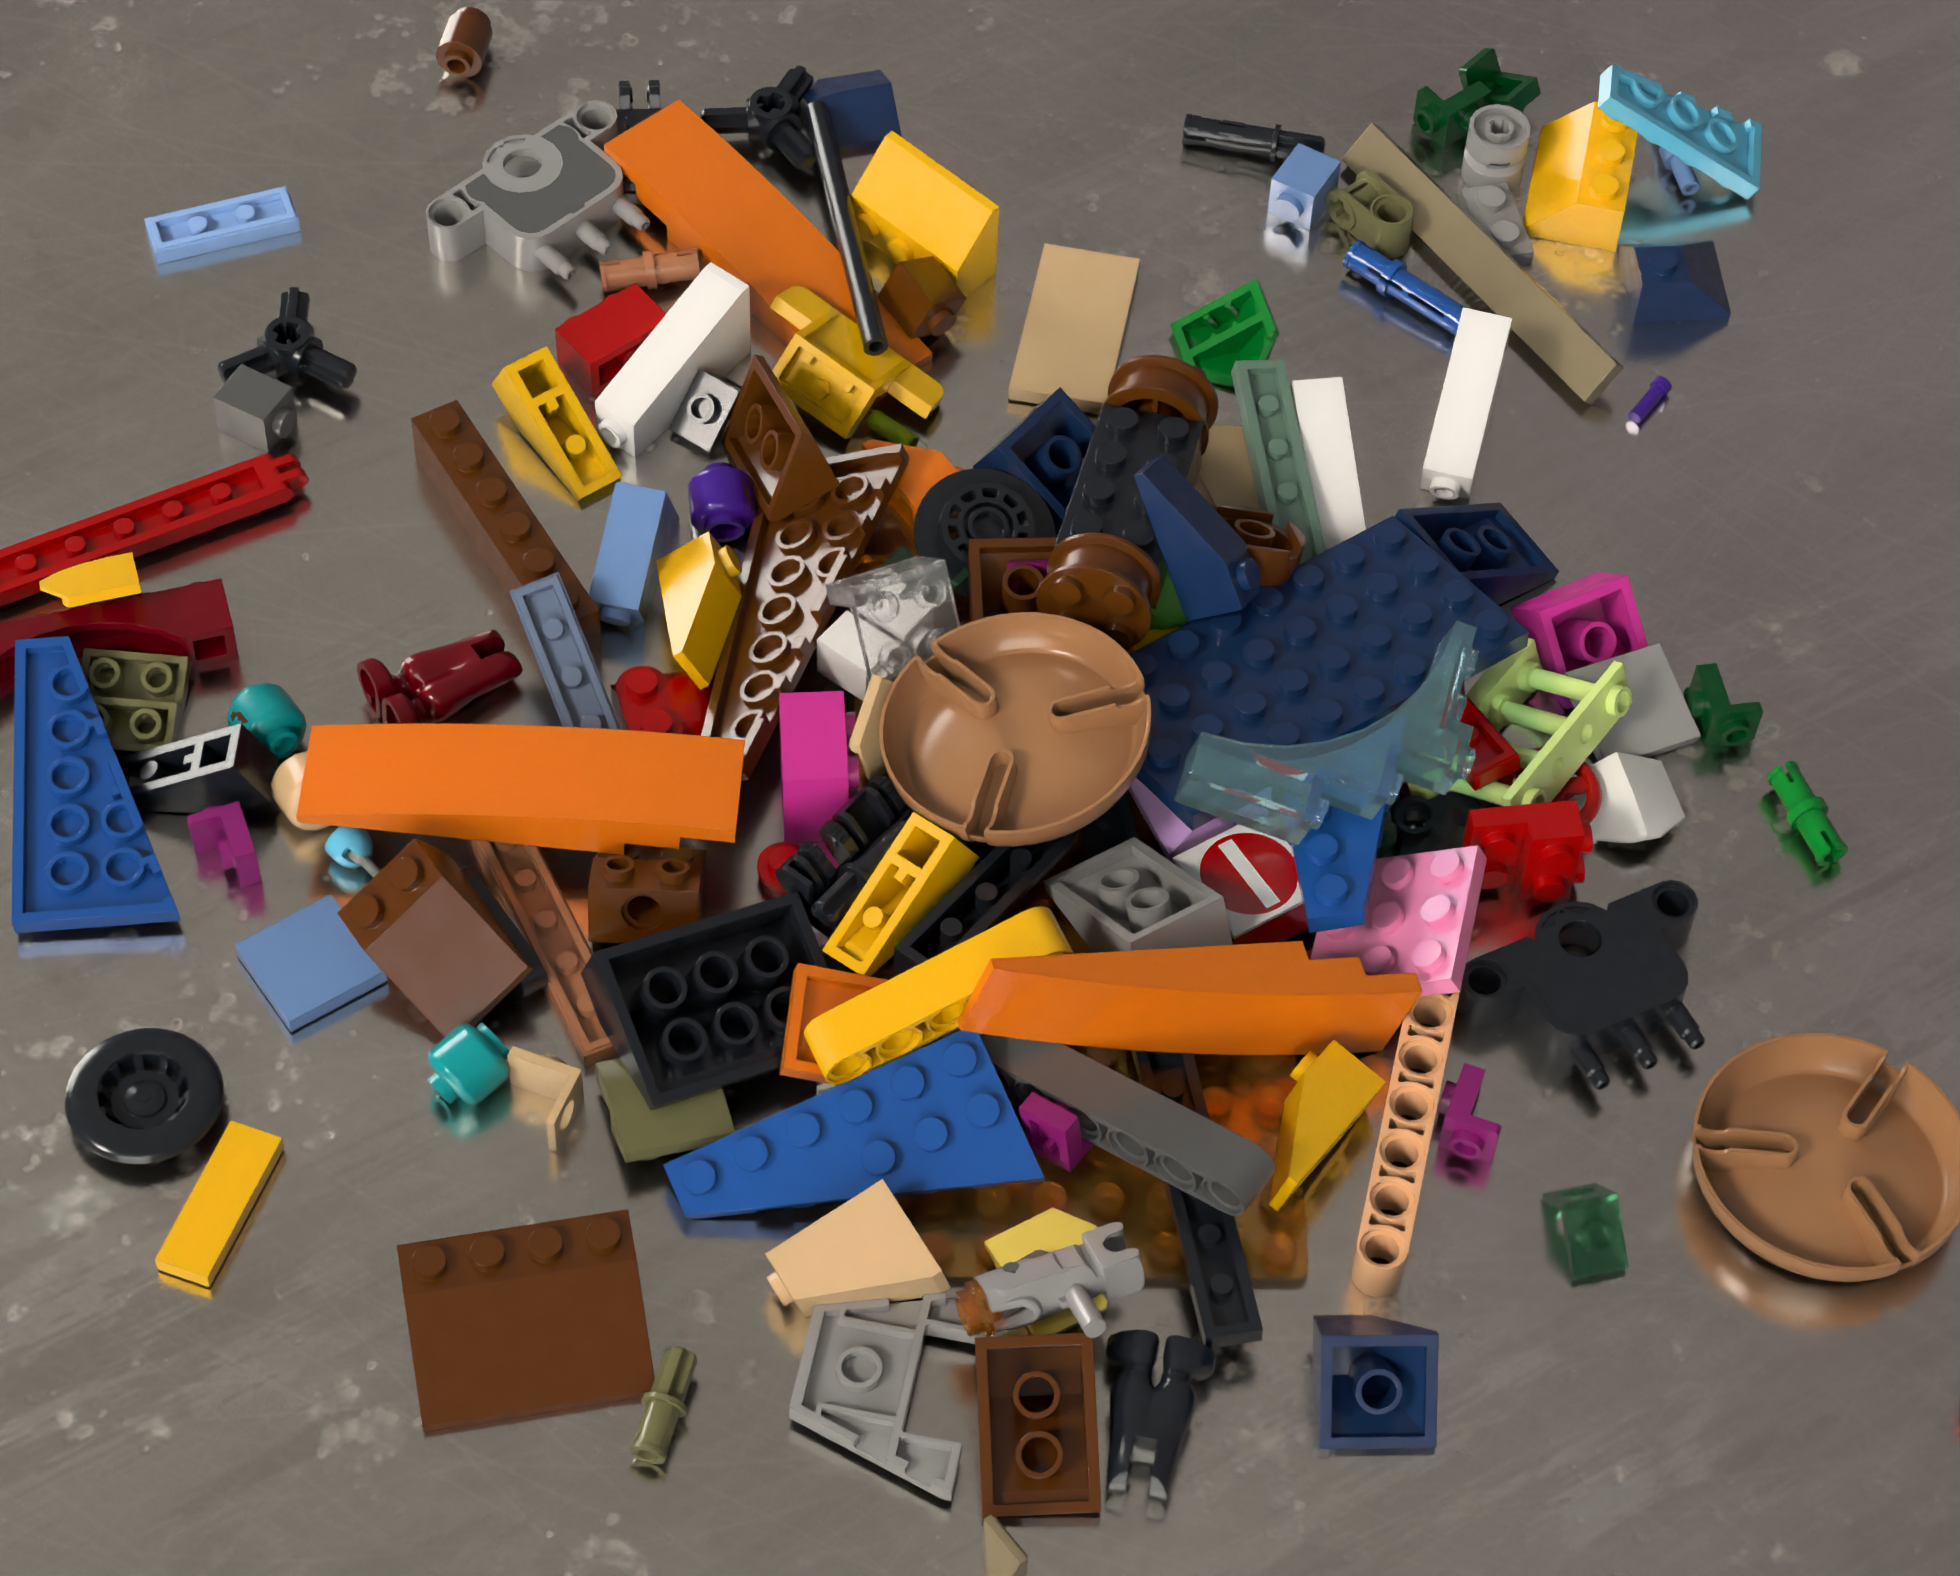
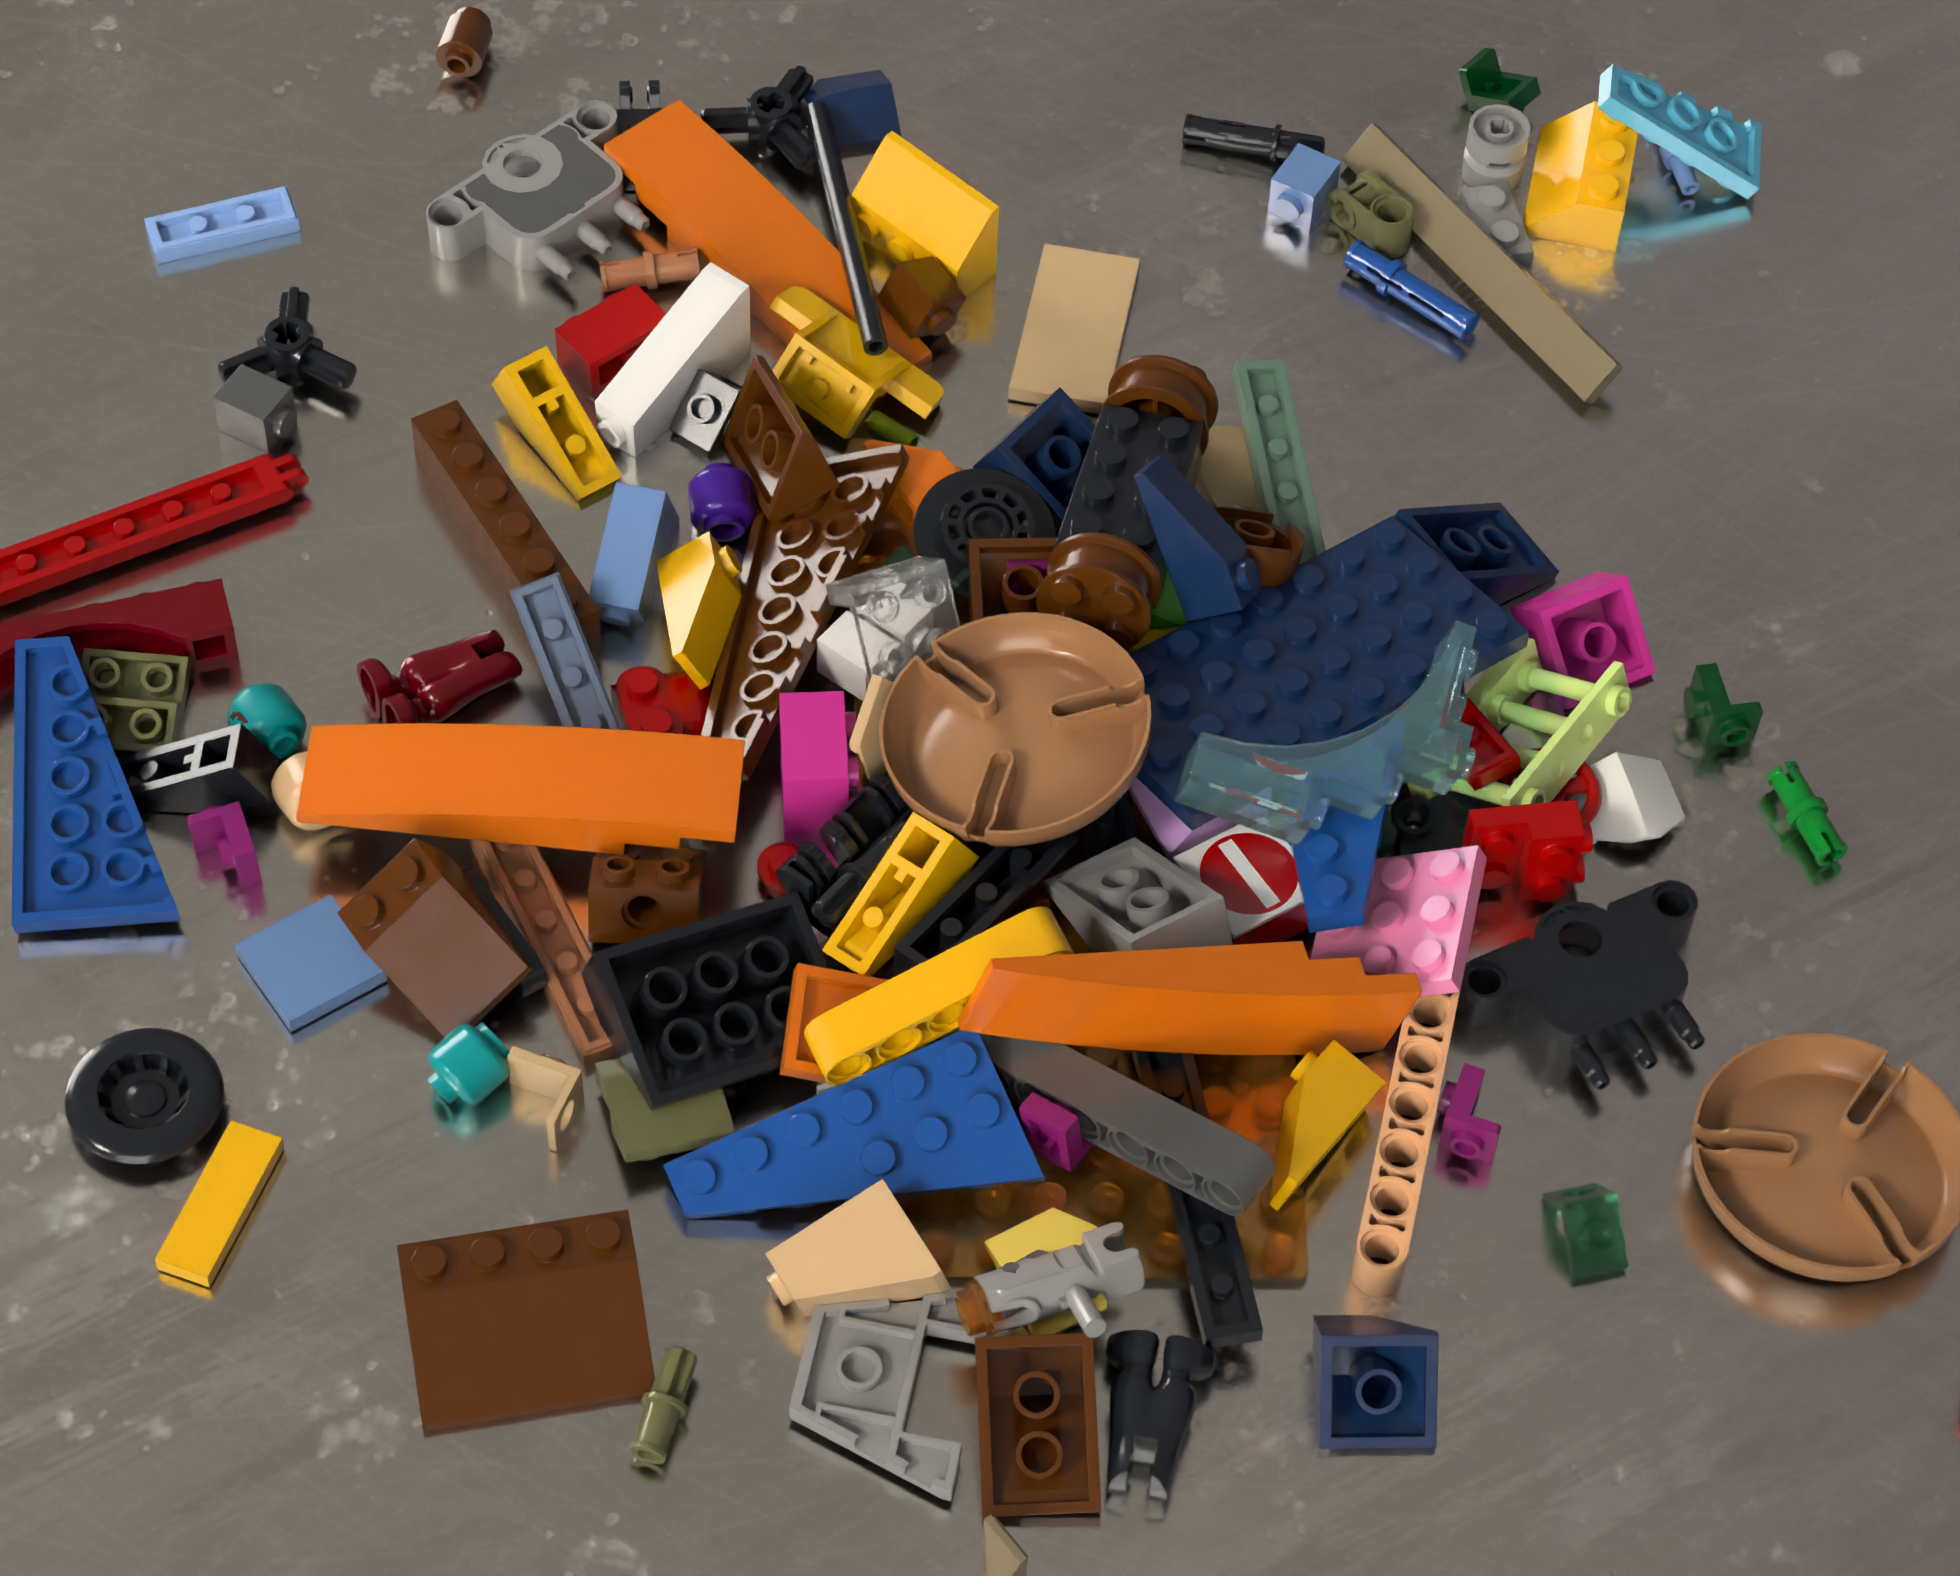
(94, 581): yellow slope -> none
(352, 849): medium azure hinge -> none
(1227, 331): green slope -> none
(1329, 456): white slope -> none
(1449, 119): dark green bracket -> none
(1466, 404): white slope -> none
(1658, 389): dark purple piece -> none
(1658, 712): light grey tile -> none
(1673, 281): dark blue slope -> none

